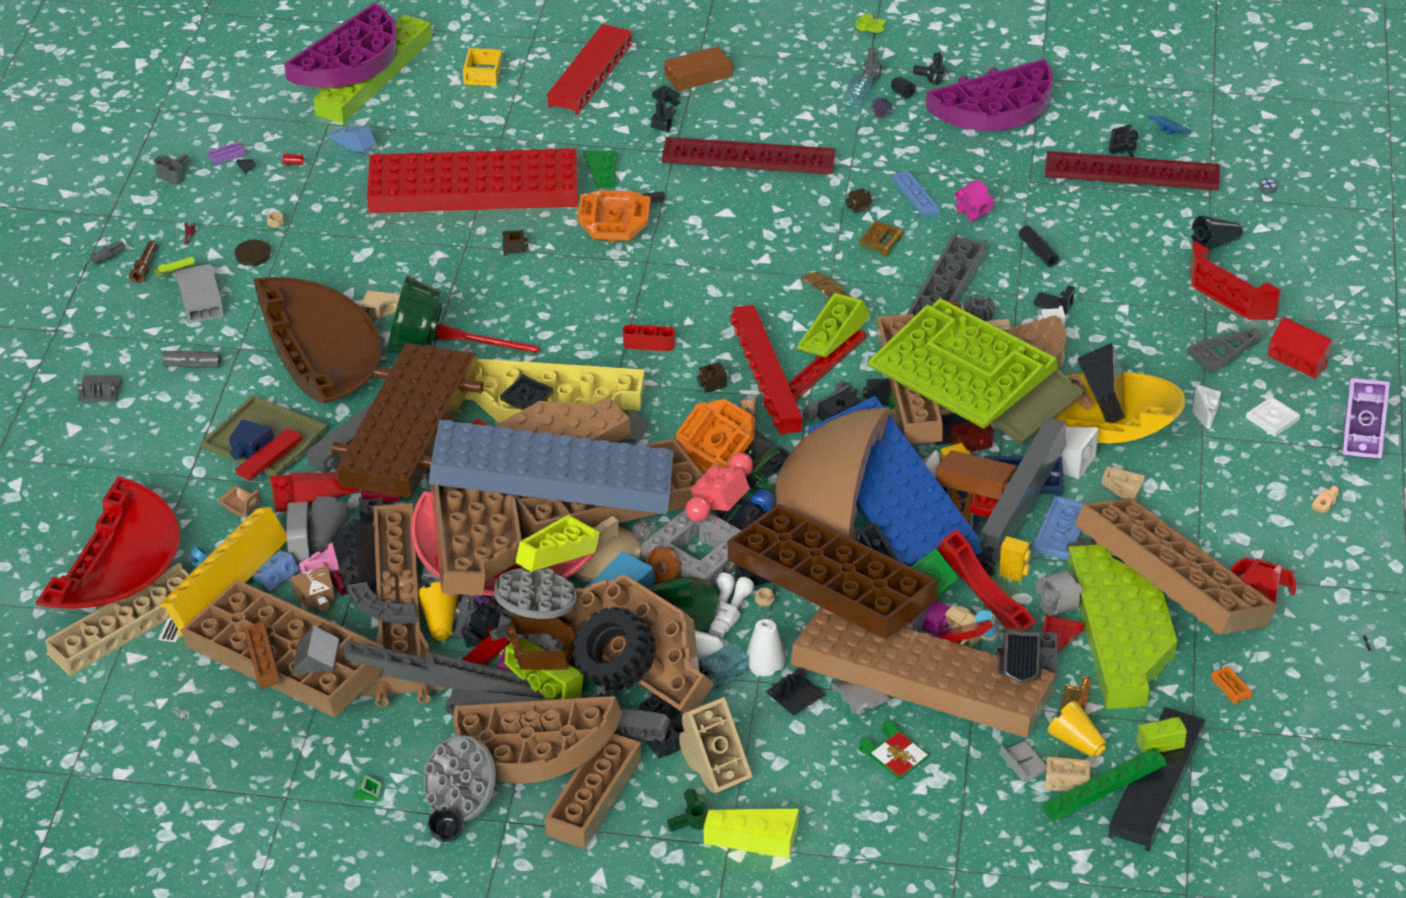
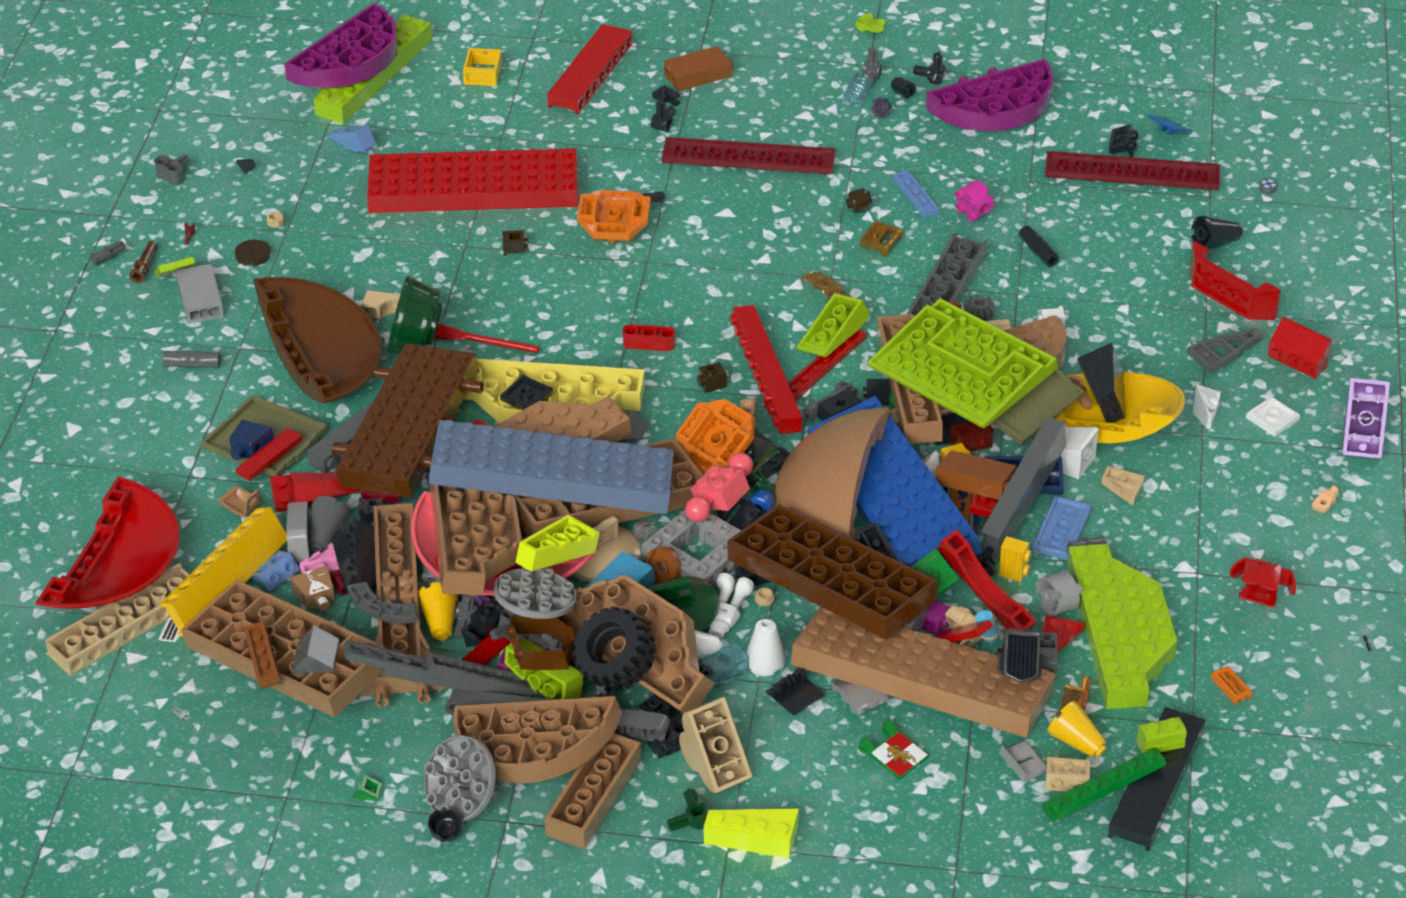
(99, 388): dark grey hinge -> none
(198, 553): dark azure tile -> none
(226, 153): medium lavender tile -> none
(293, 159): red pin -> none
(602, 167): green wing -> none
(1052, 302): black bracket -> none
(1176, 566): medium nougat brick -> none

